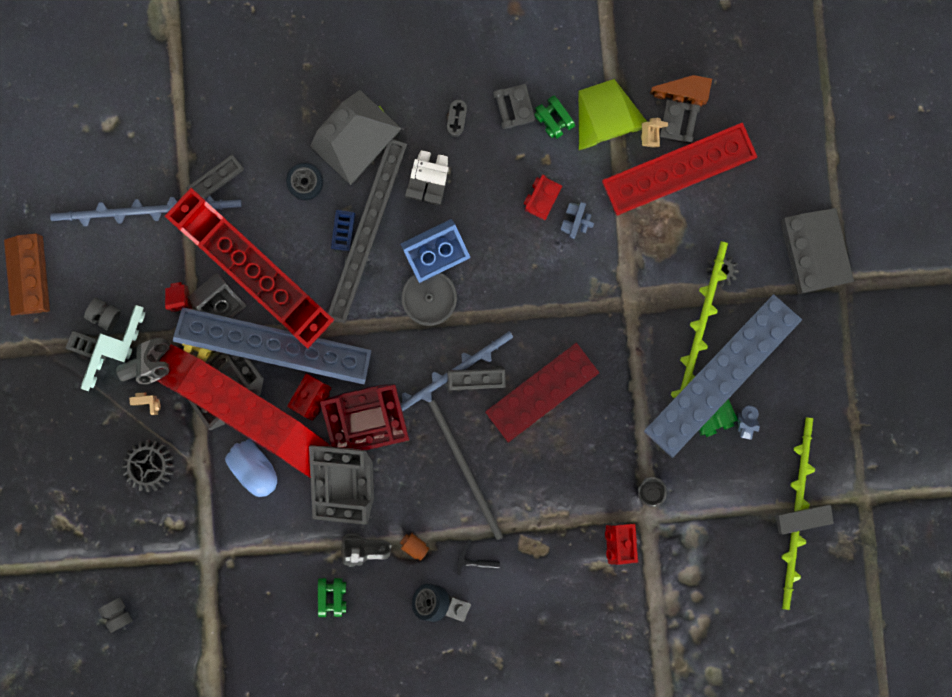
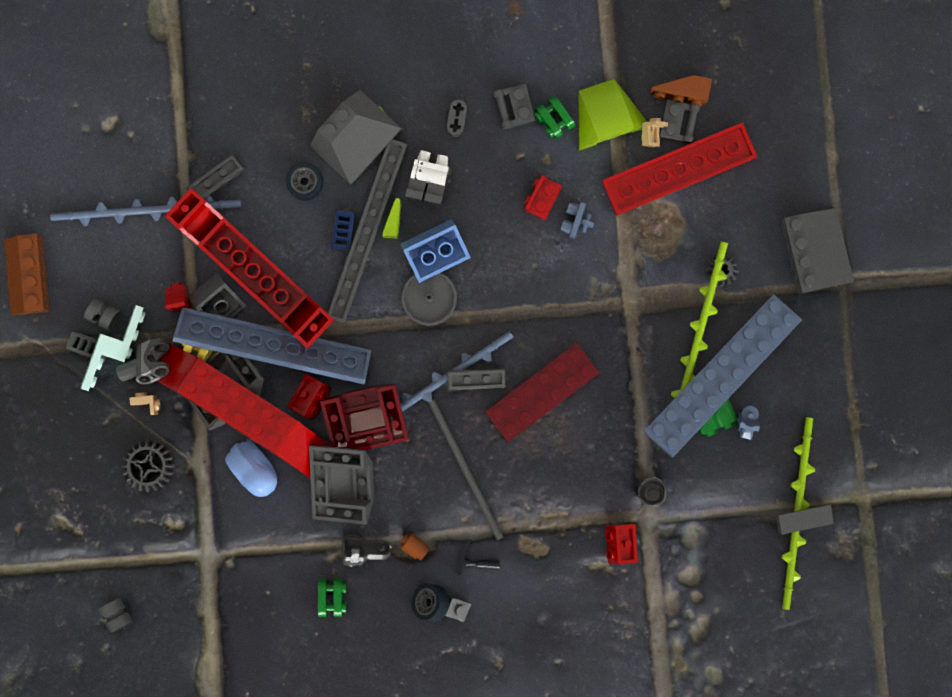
(392, 225): none -> lime slope

